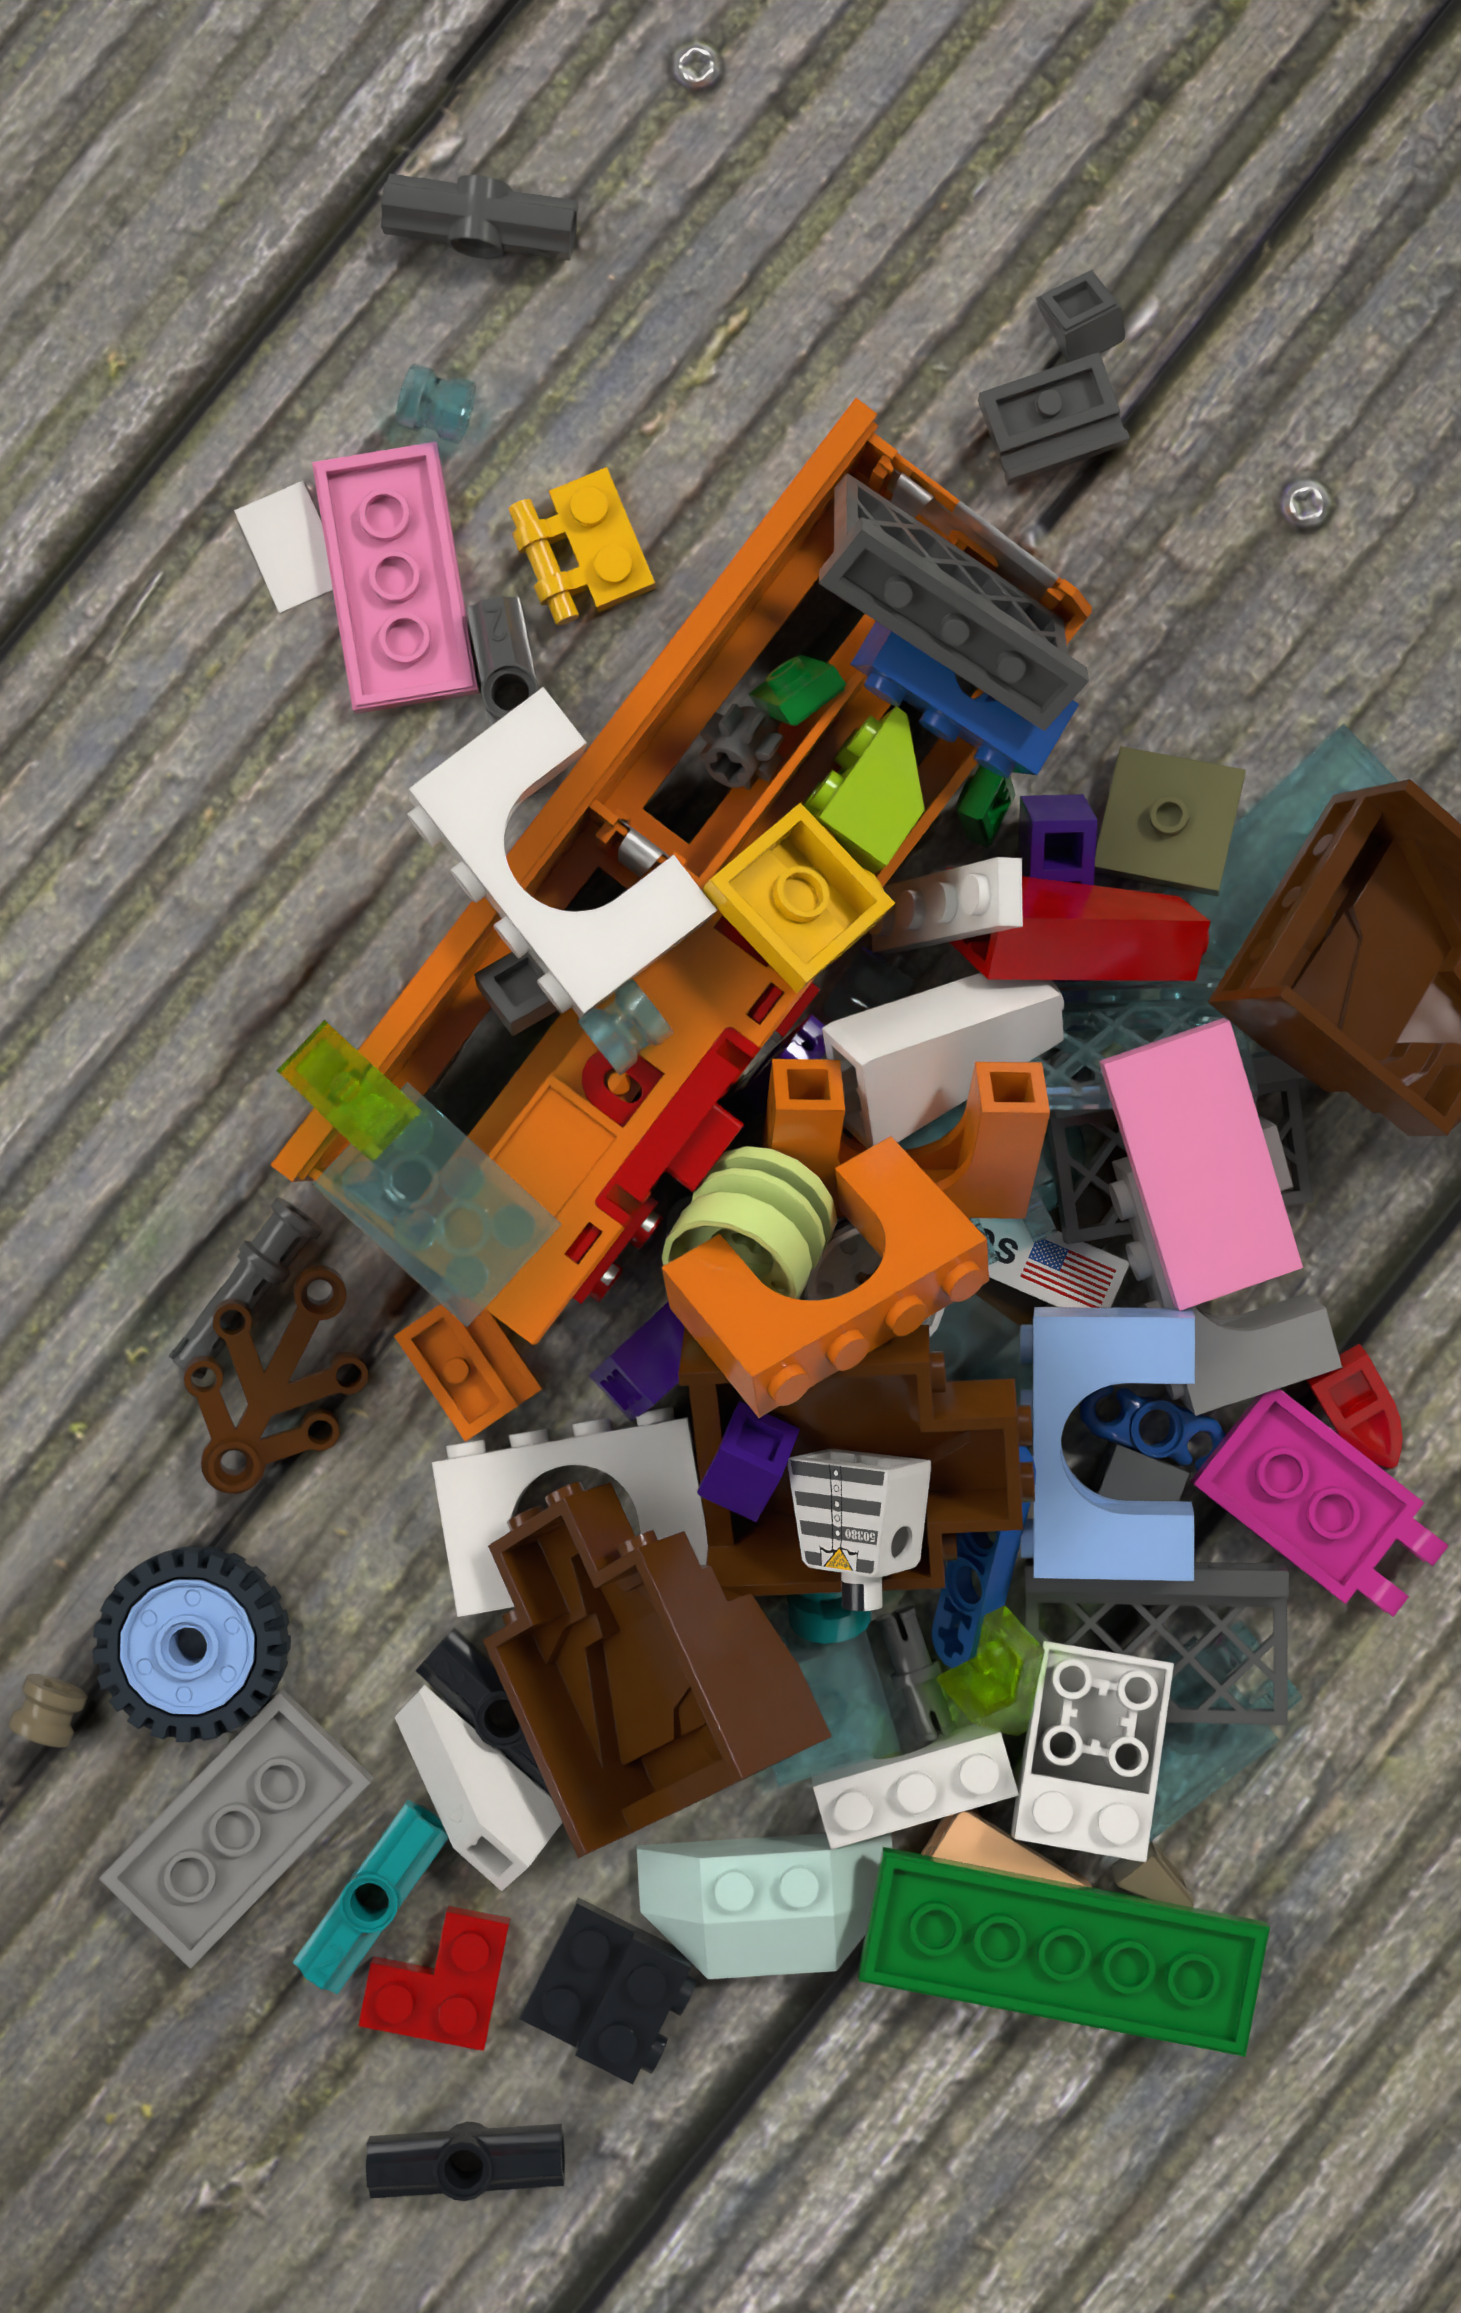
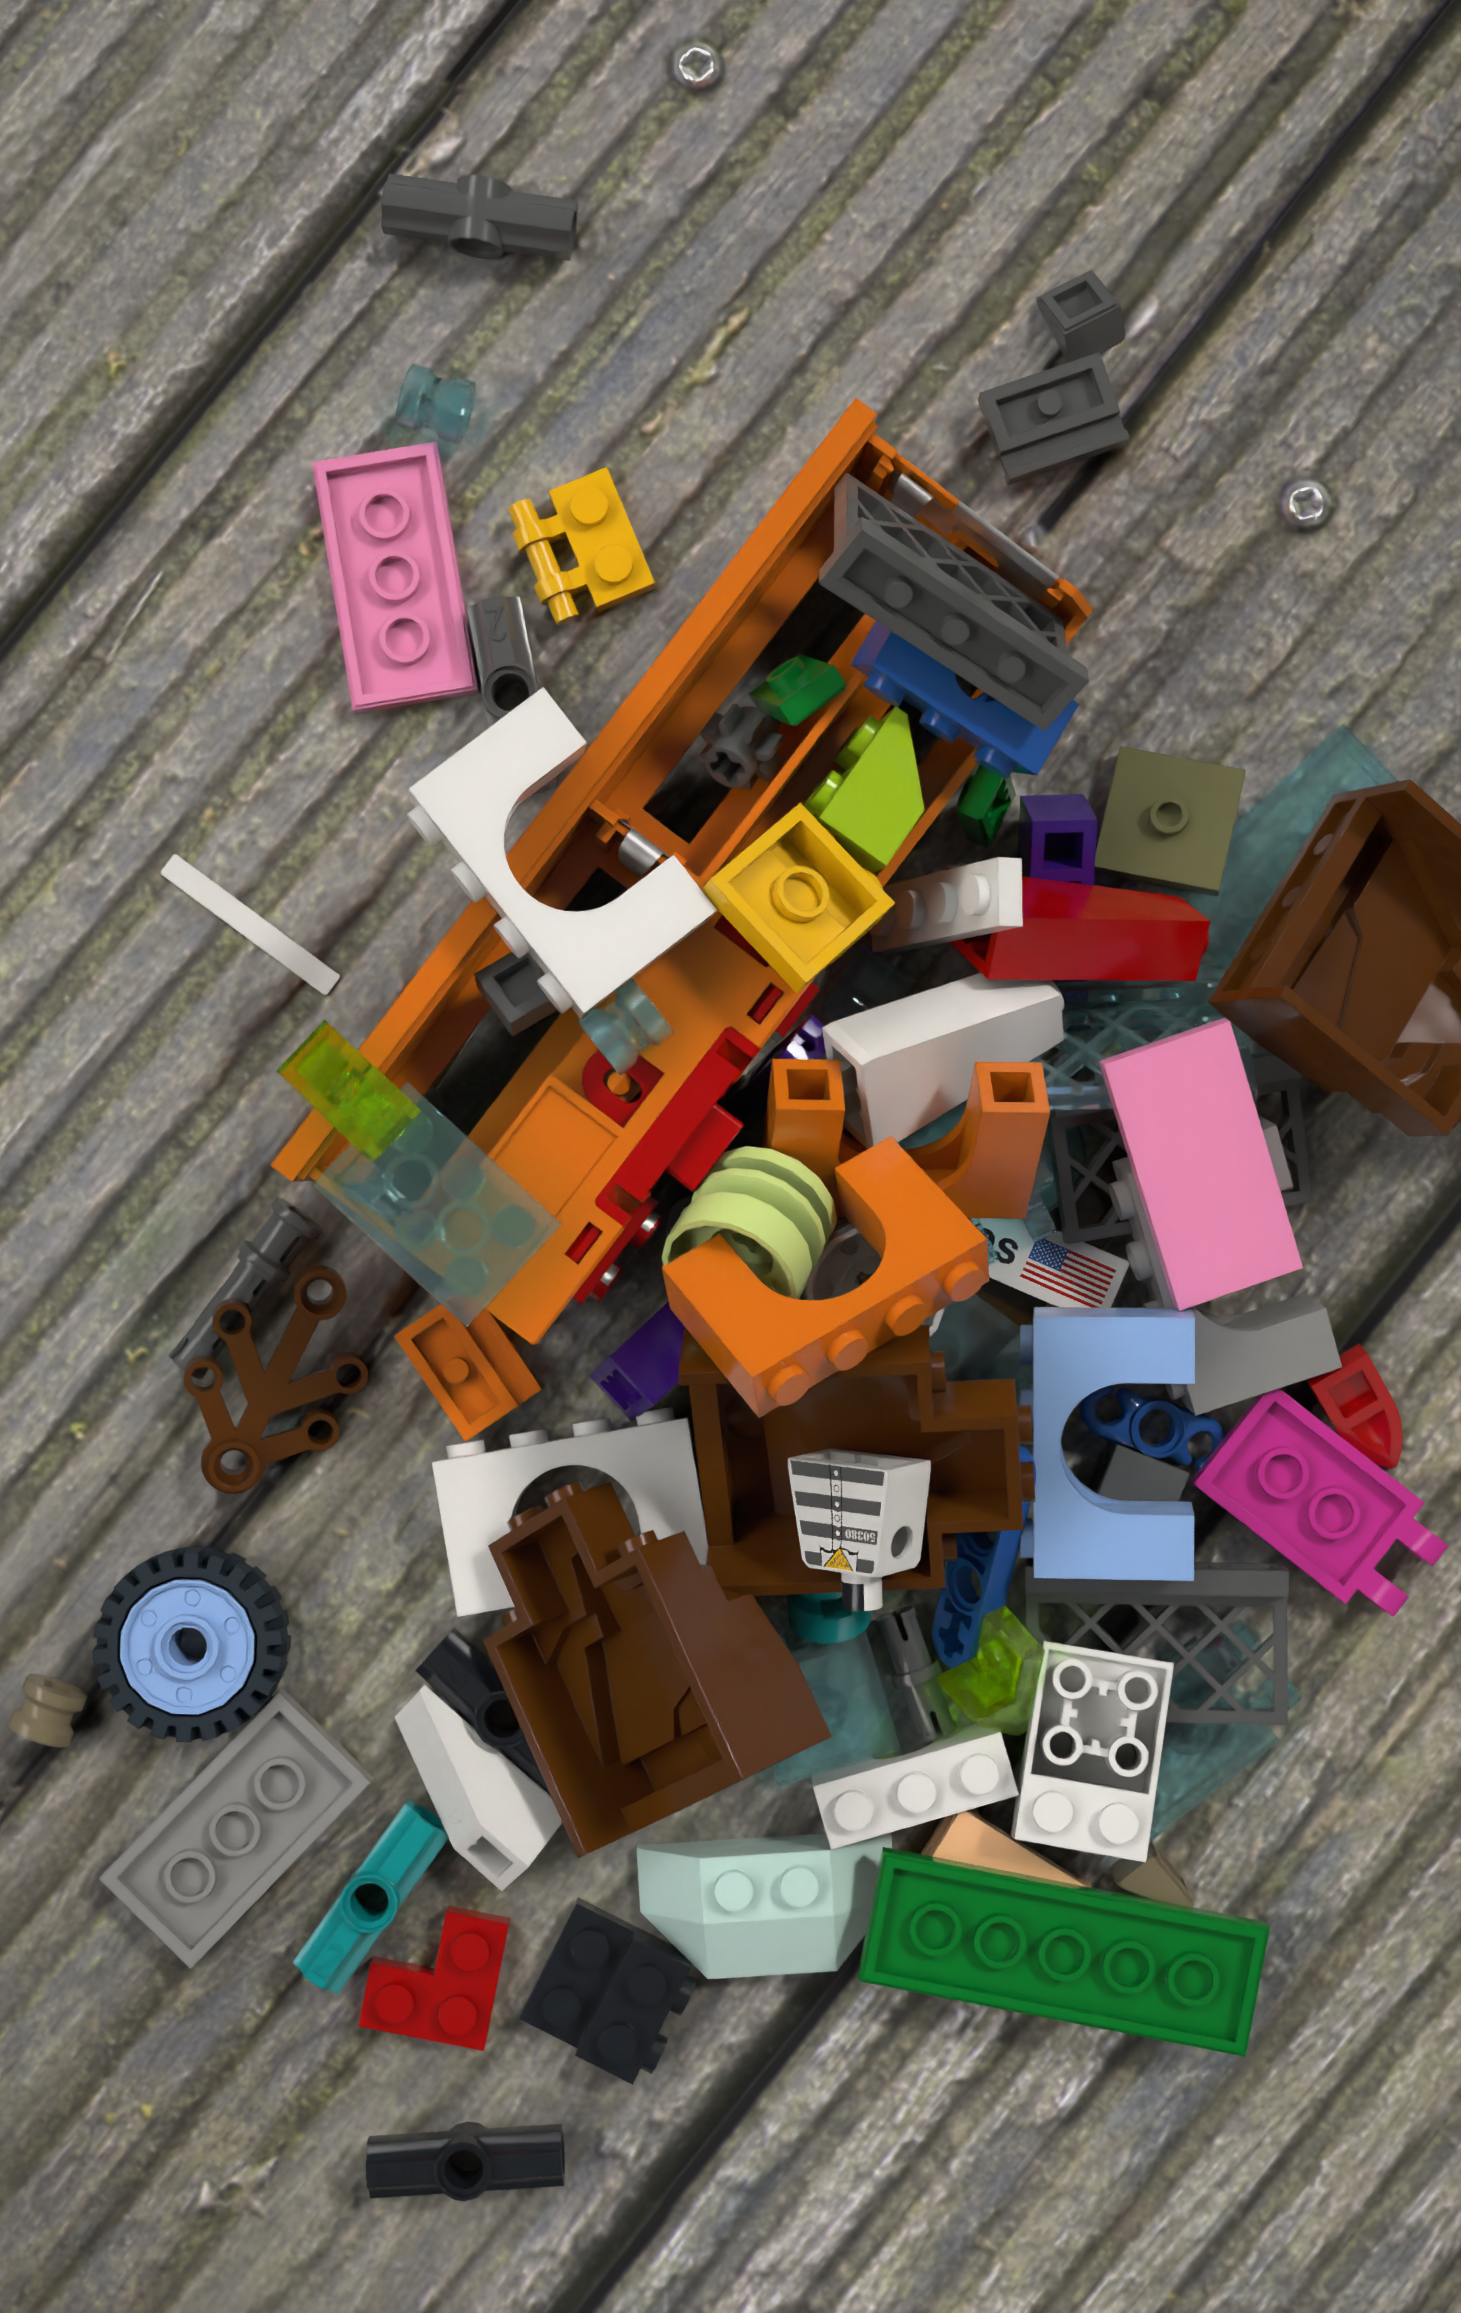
(250, 924): none -> white sticker
(288, 545): white sticker -> none
(748, 1462): dark purple panel -> none

